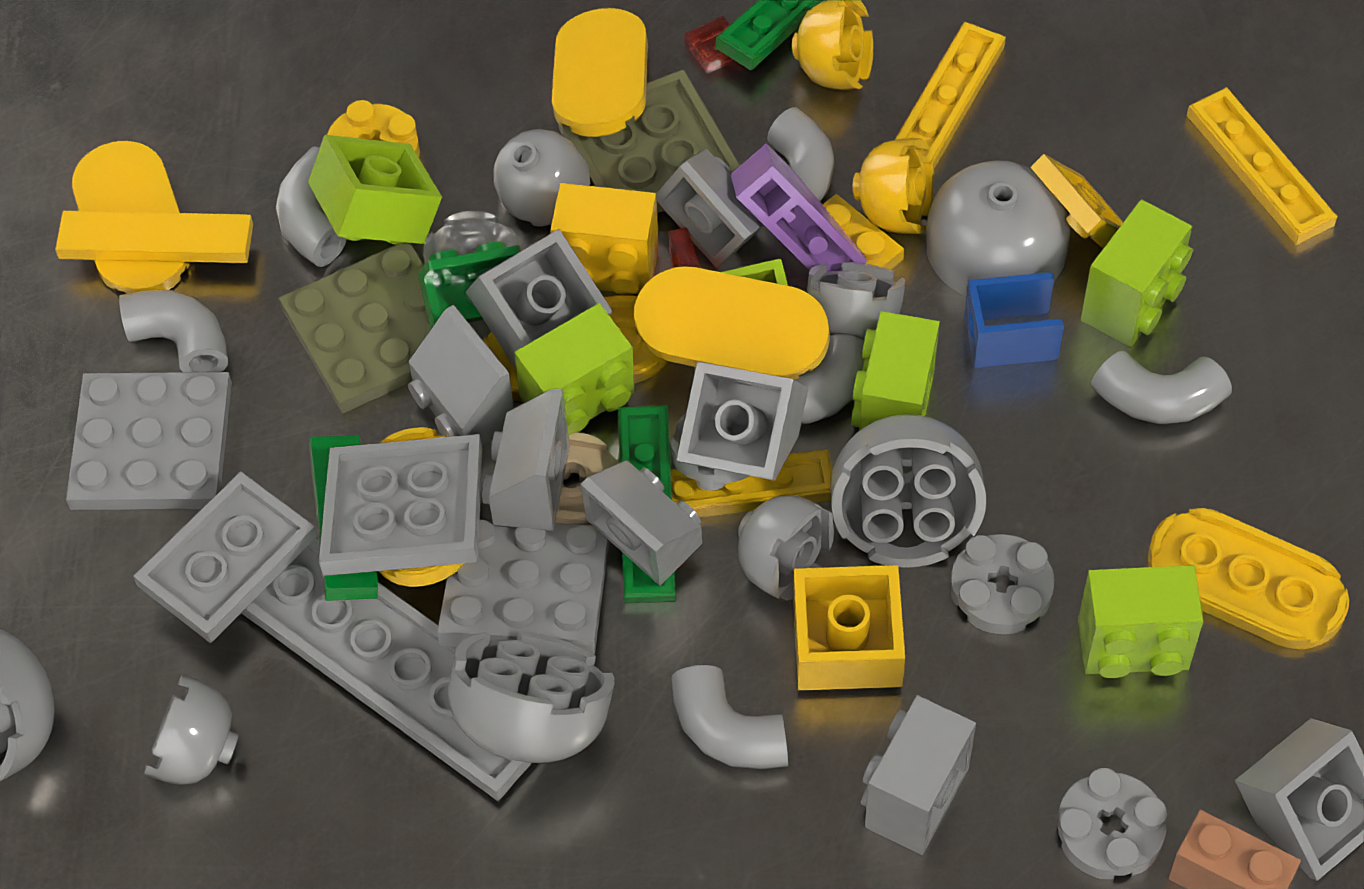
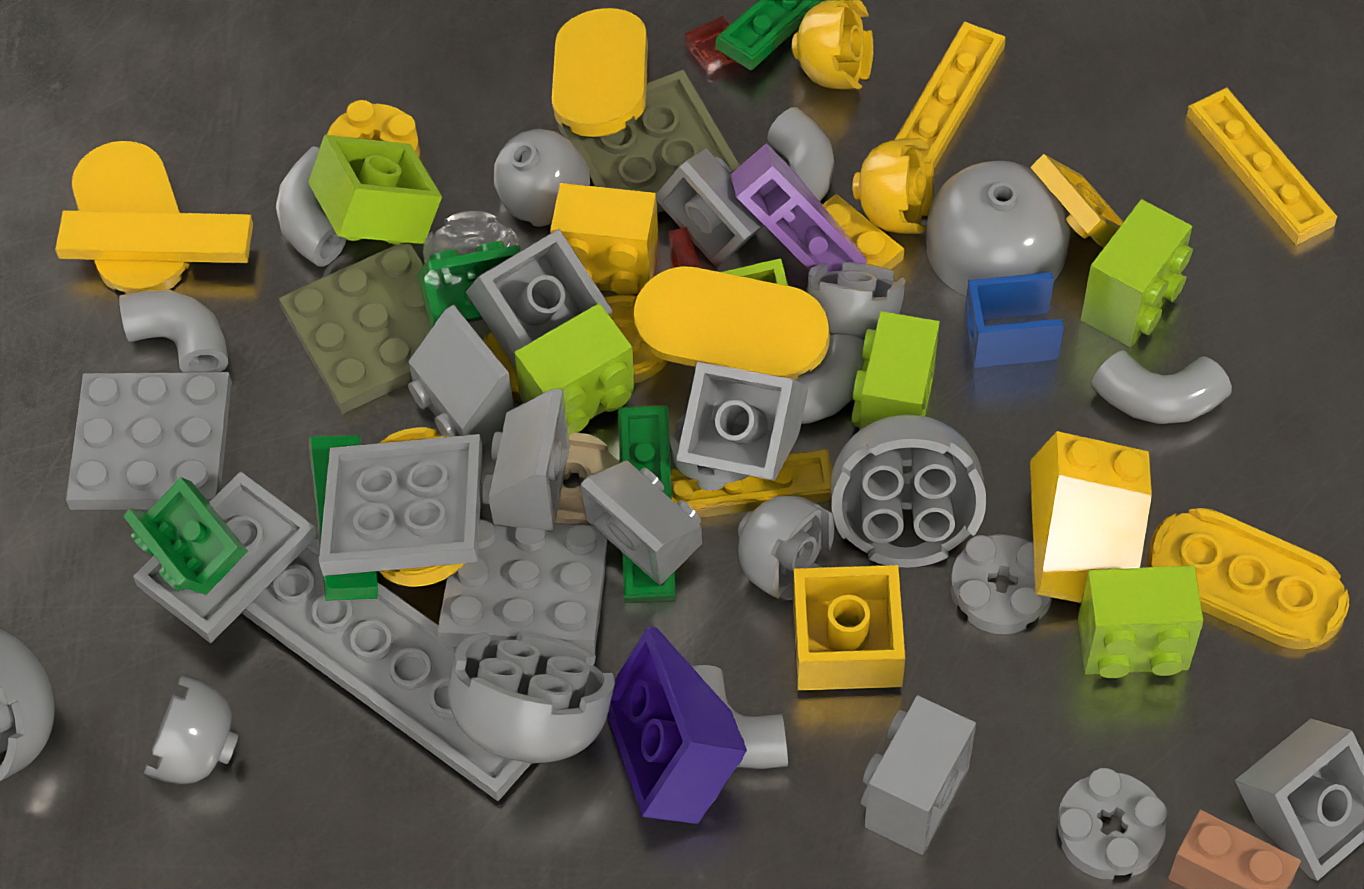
(186, 538): none -> green bracket
(672, 732): none -> dark purple slope
(1086, 511): none -> yellow slope

